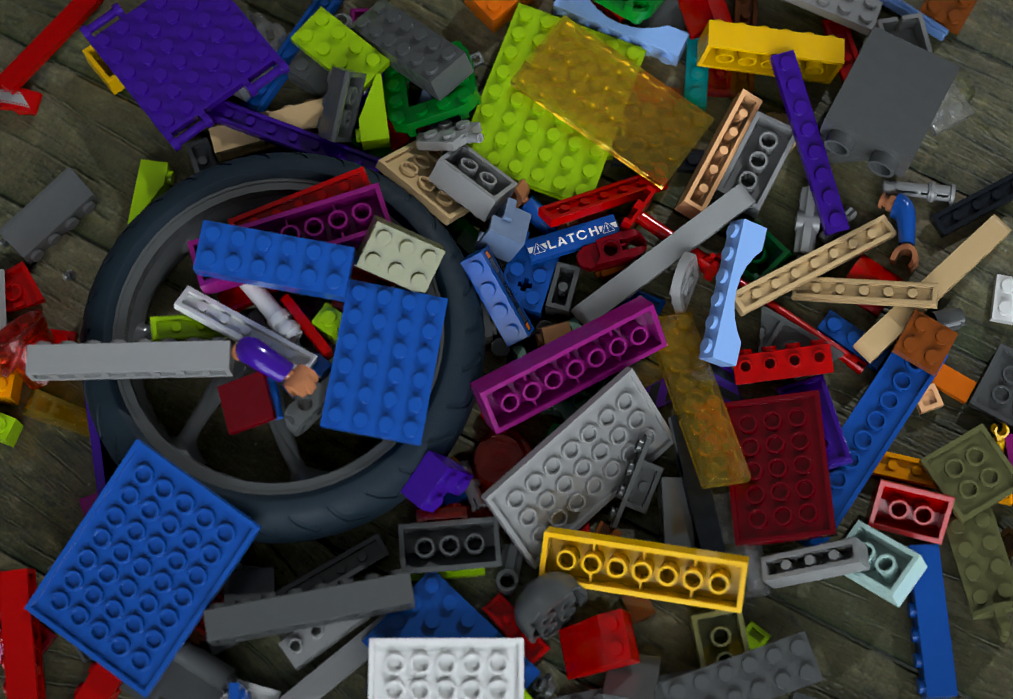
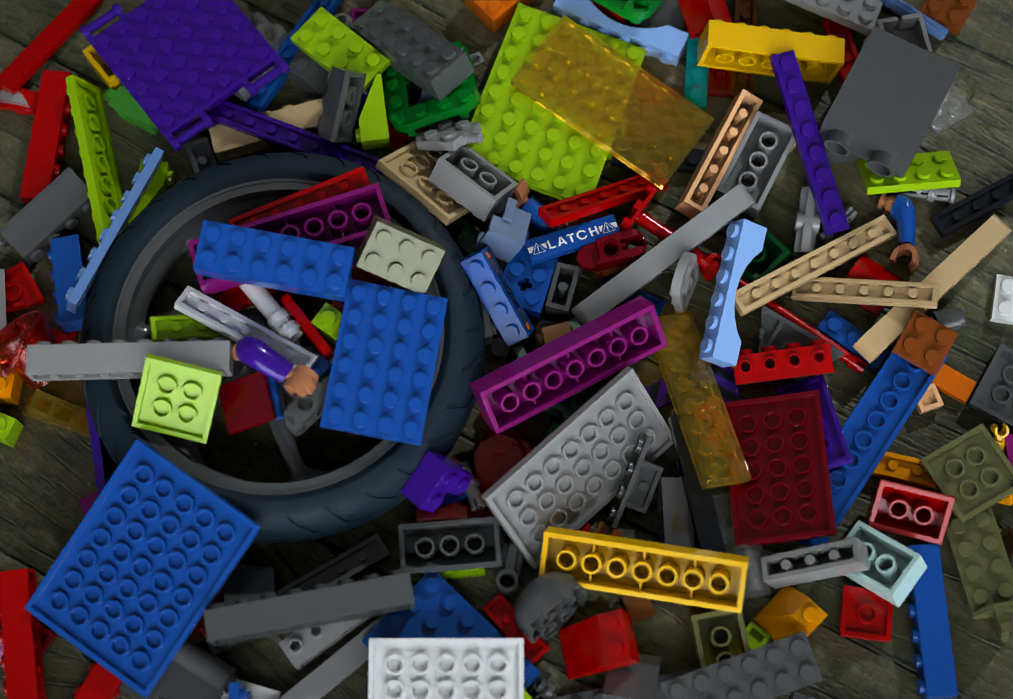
(47, 135): none -> red brick
(67, 258): none -> blue brick
(95, 151): none -> lime plate
(109, 236): none -> medium blue plate
(128, 109): none -> bright green piece
(177, 398): none -> lime plate
(789, 614): none -> light orange slope
(865, 615): none -> red plate
(925, 172): none -> lime plate

